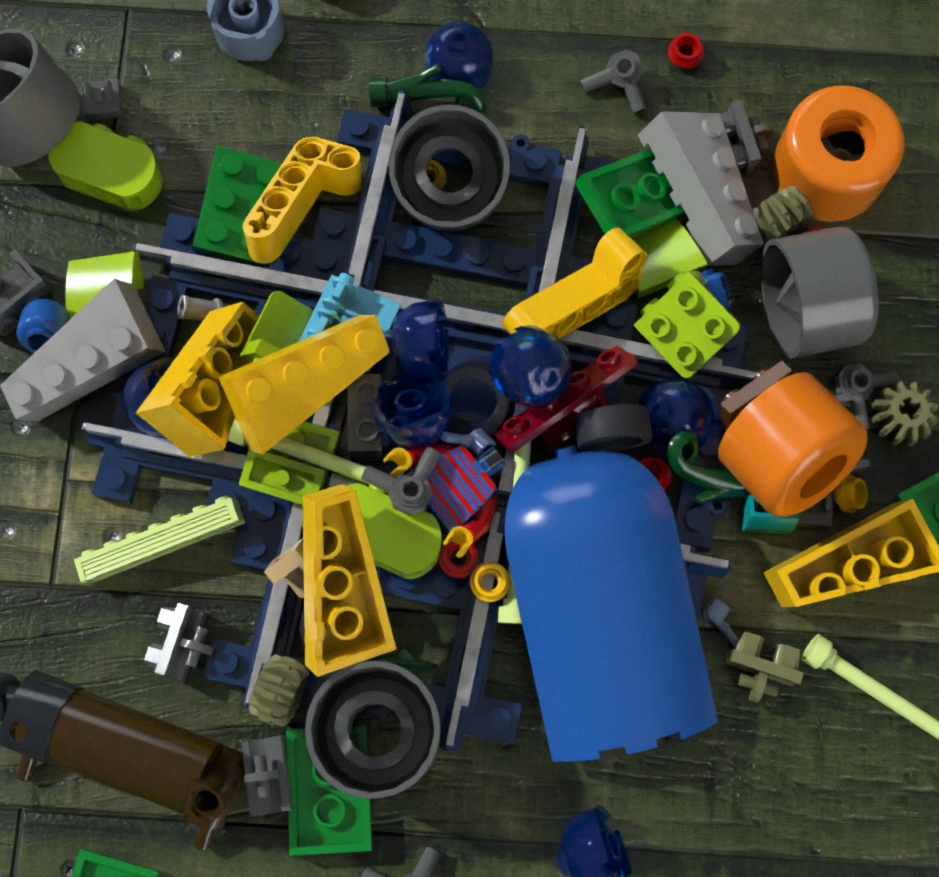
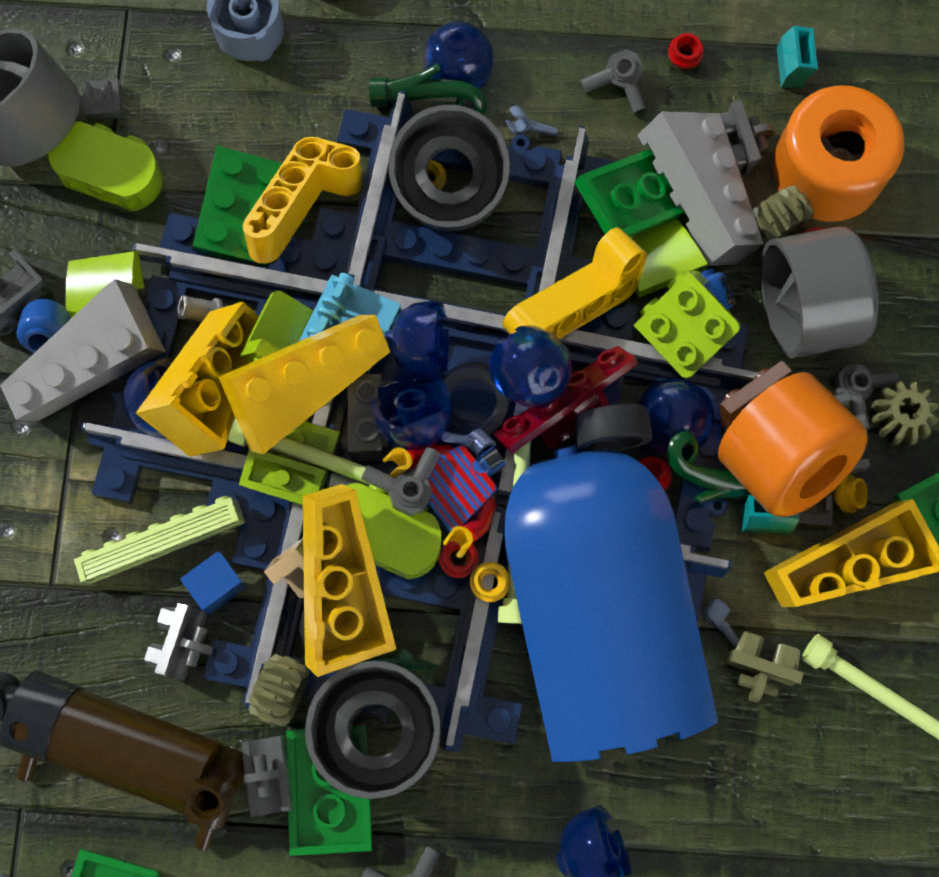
(213, 583): none -> blue panel
(524, 124): none -> sand blue hand
(796, 56): none -> teal piece

